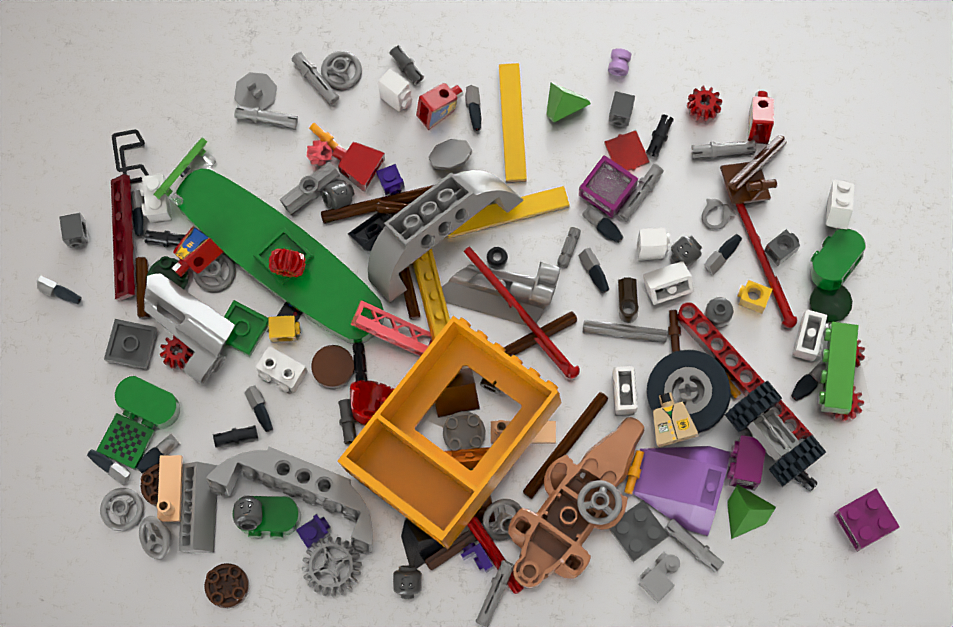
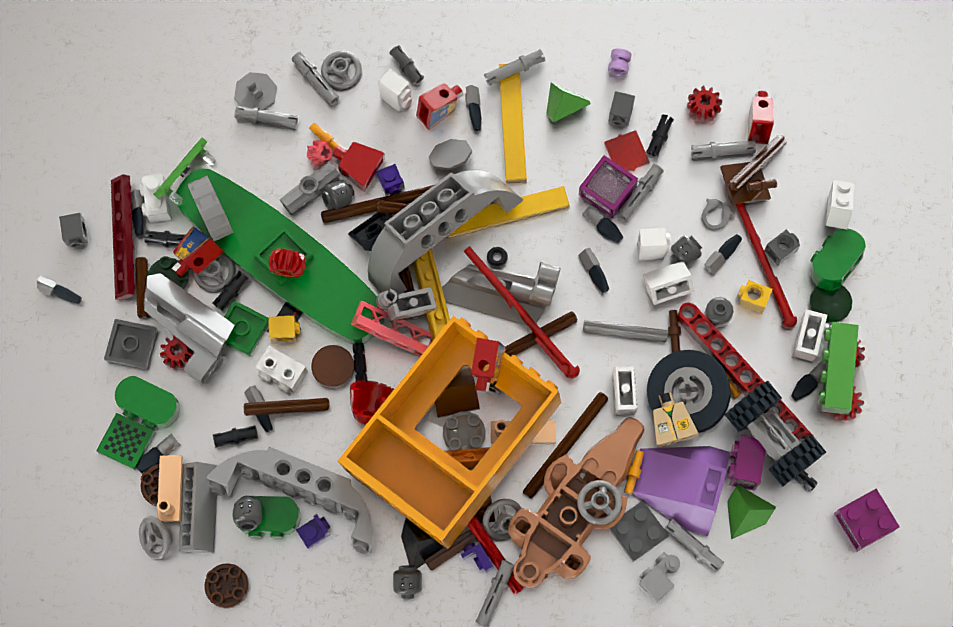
(115, 469): piece -> none
(124, 169): black piece -> none
(125, 525): light grey piece -> none
(210, 208): none -> light grey connector
(230, 291): none -> black pin
(286, 406): none -> reddish brown axle
(322, 570): light grey gear -> none
(347, 421): dark grey pin -> none
(406, 304): none -> light grey hinge
(485, 353): none -> red torso
(514, 67): none -> light grey pin
(568, 247): light grey axle -> none
(628, 298): dark brown piece -> none

